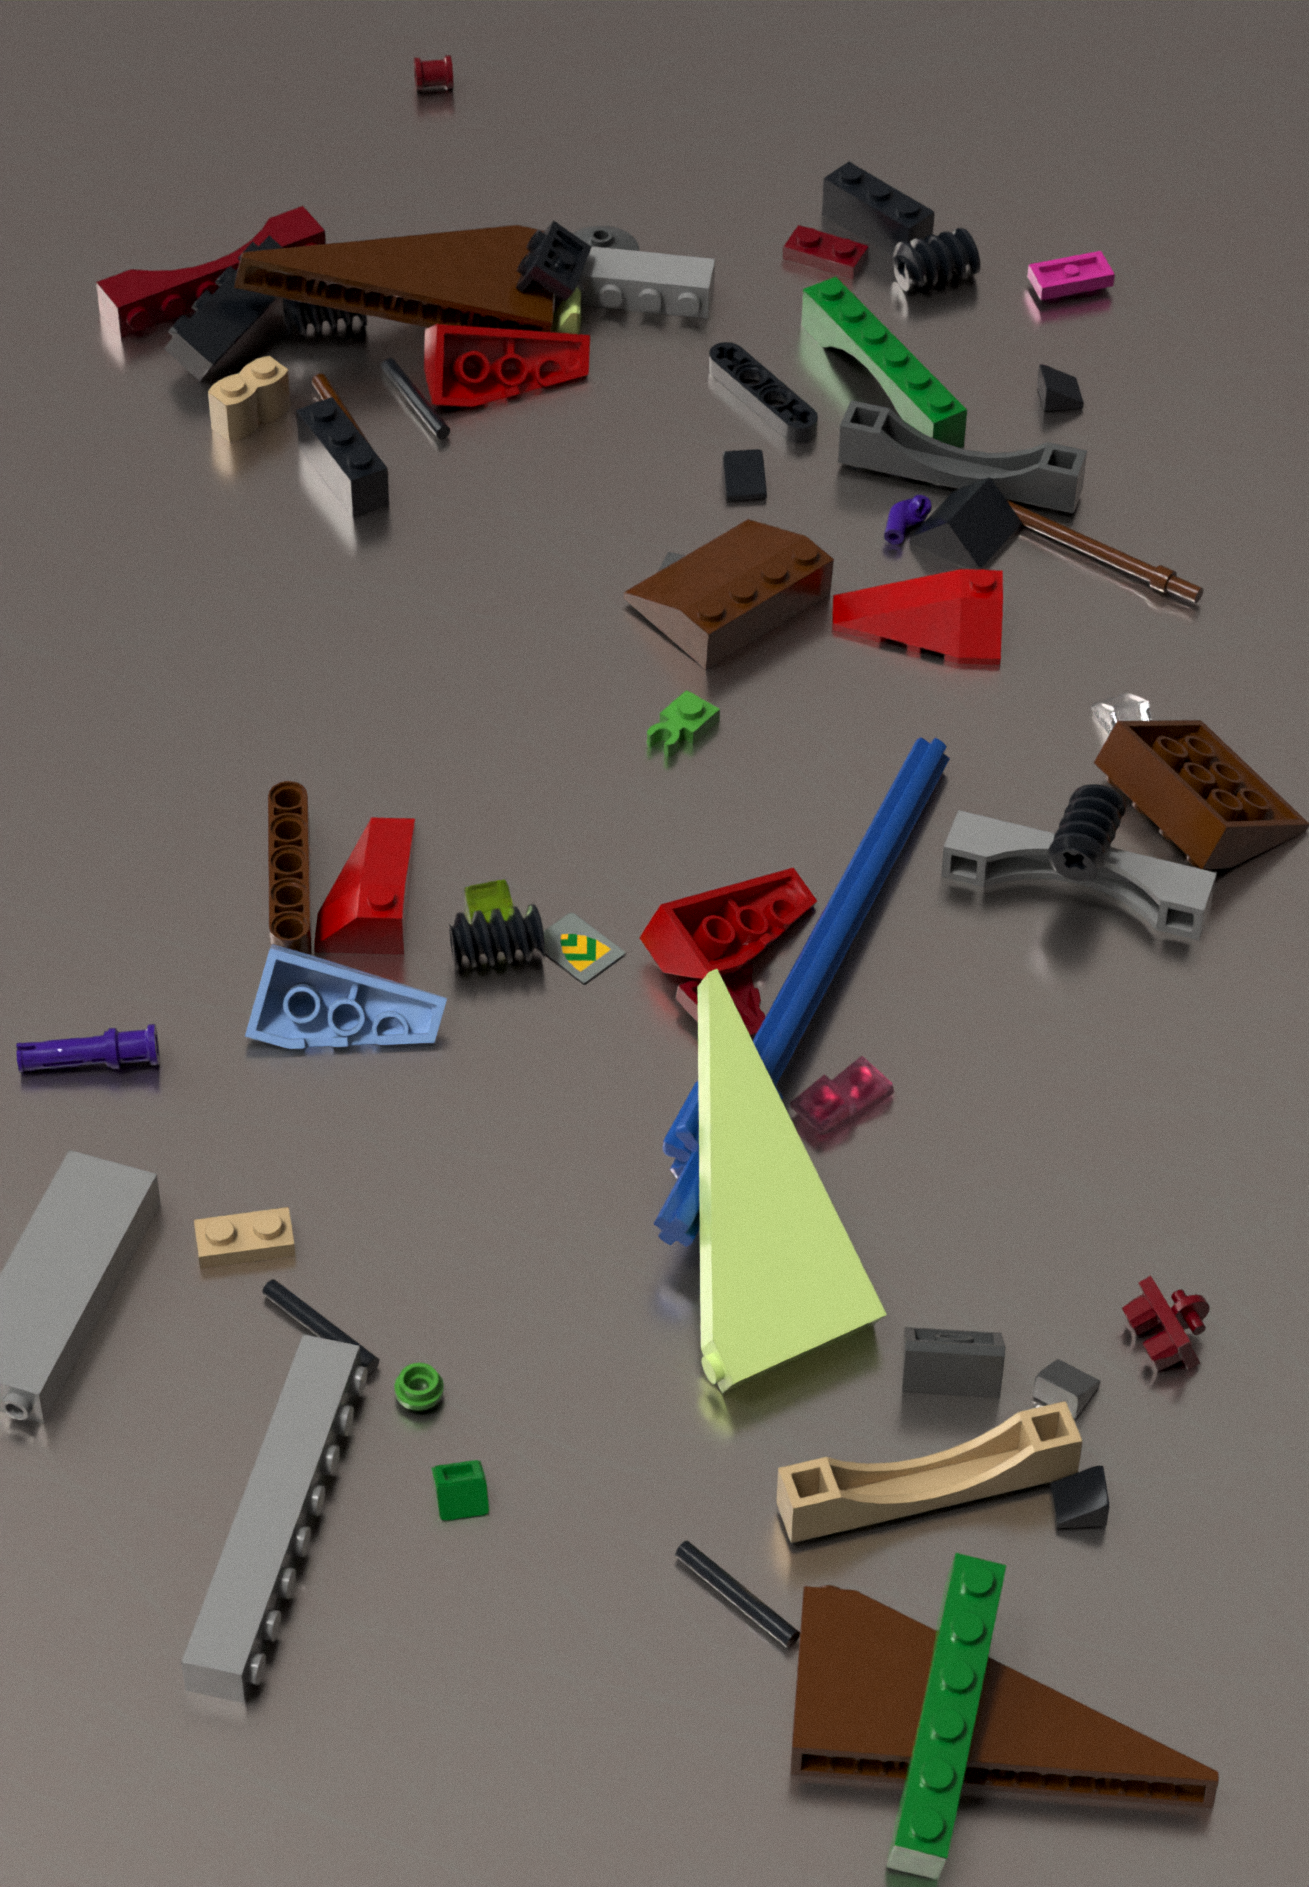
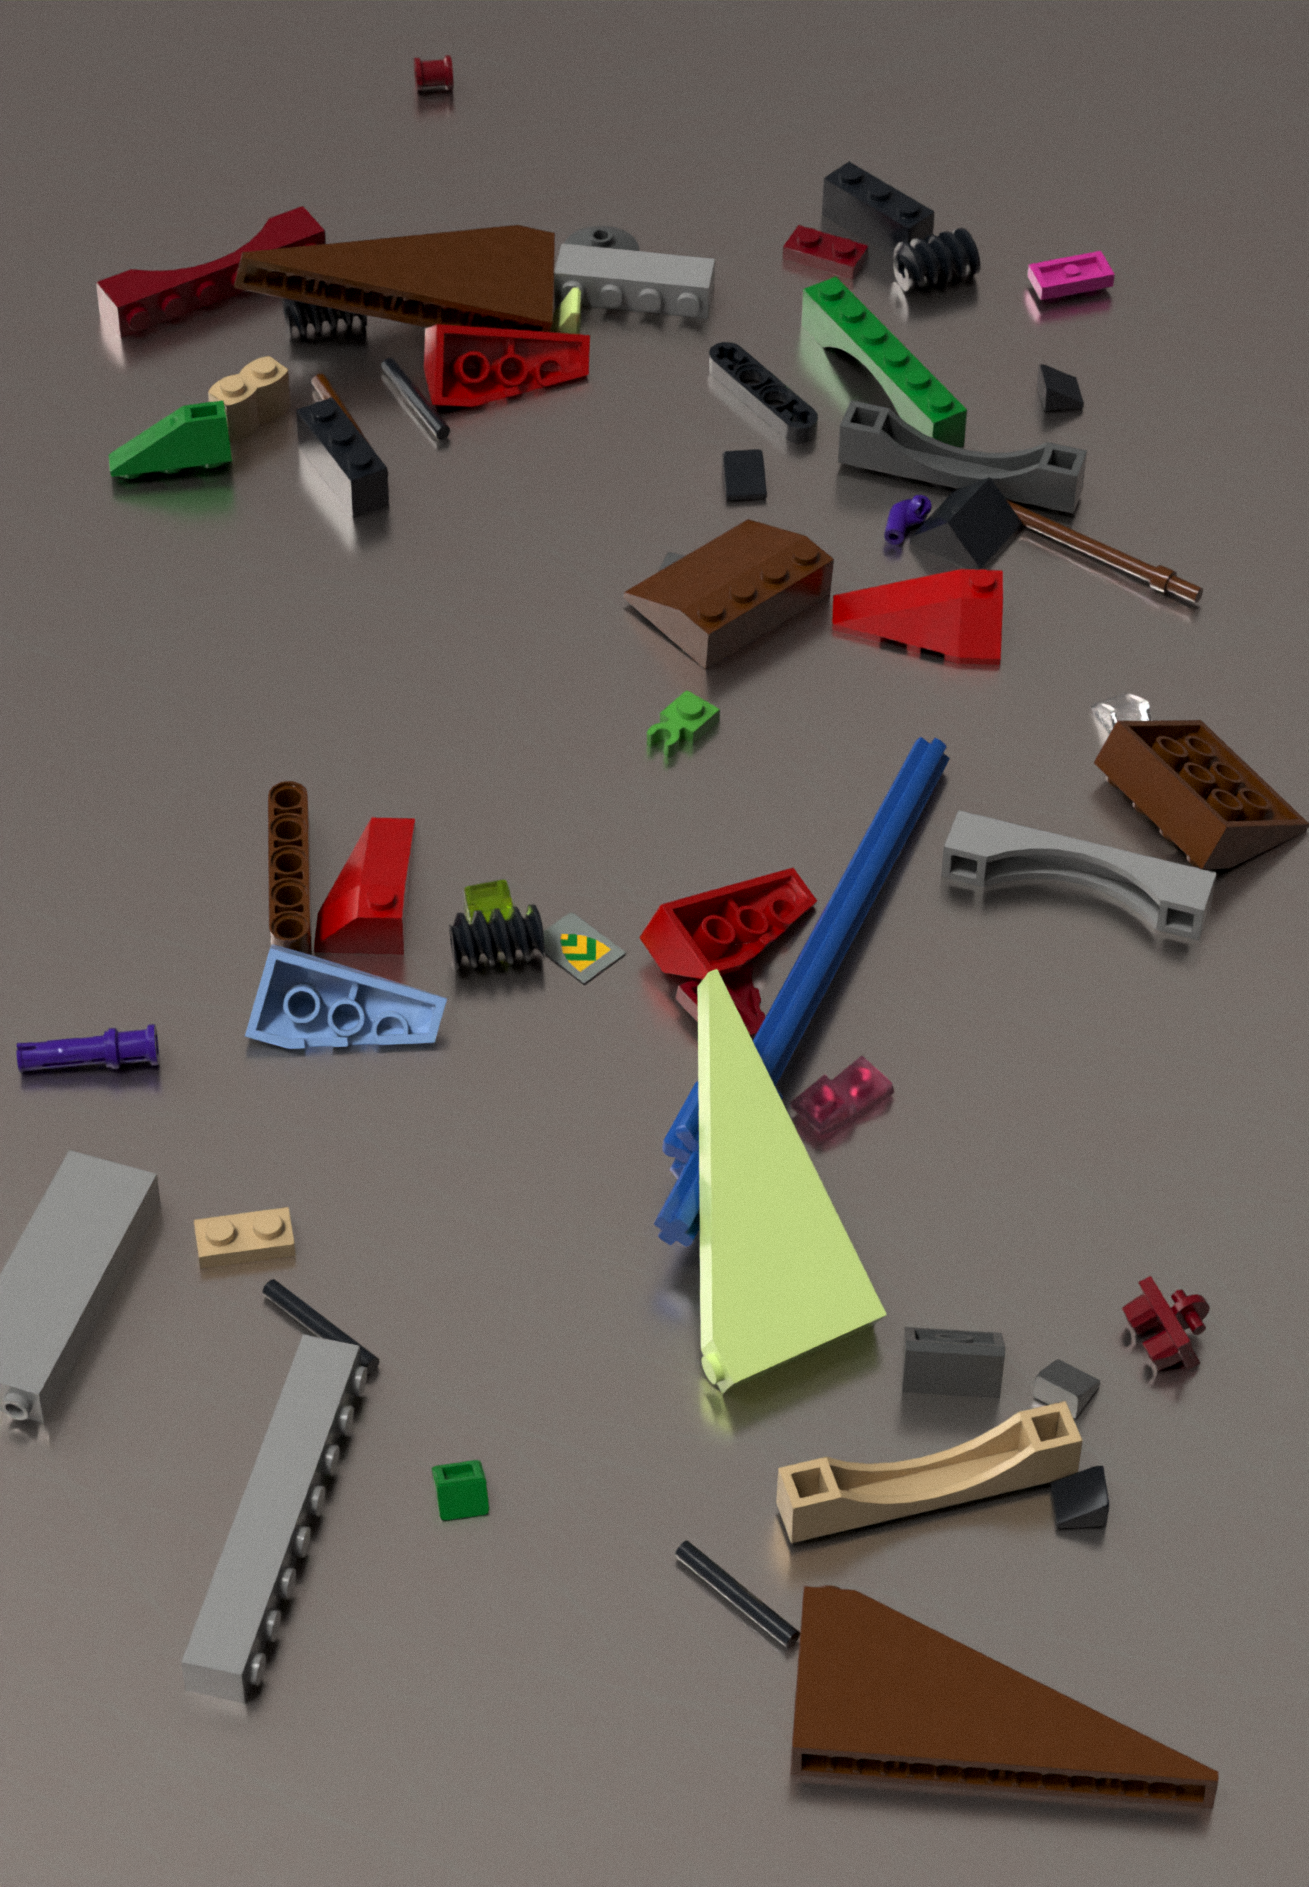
(183, 439): none -> green slope
(218, 320): black brick -> none
(419, 1376): bright green plate -> none
(553, 261): black bracket -> none
(947, 1717): green arch -> none
(1086, 832): black piece -> none

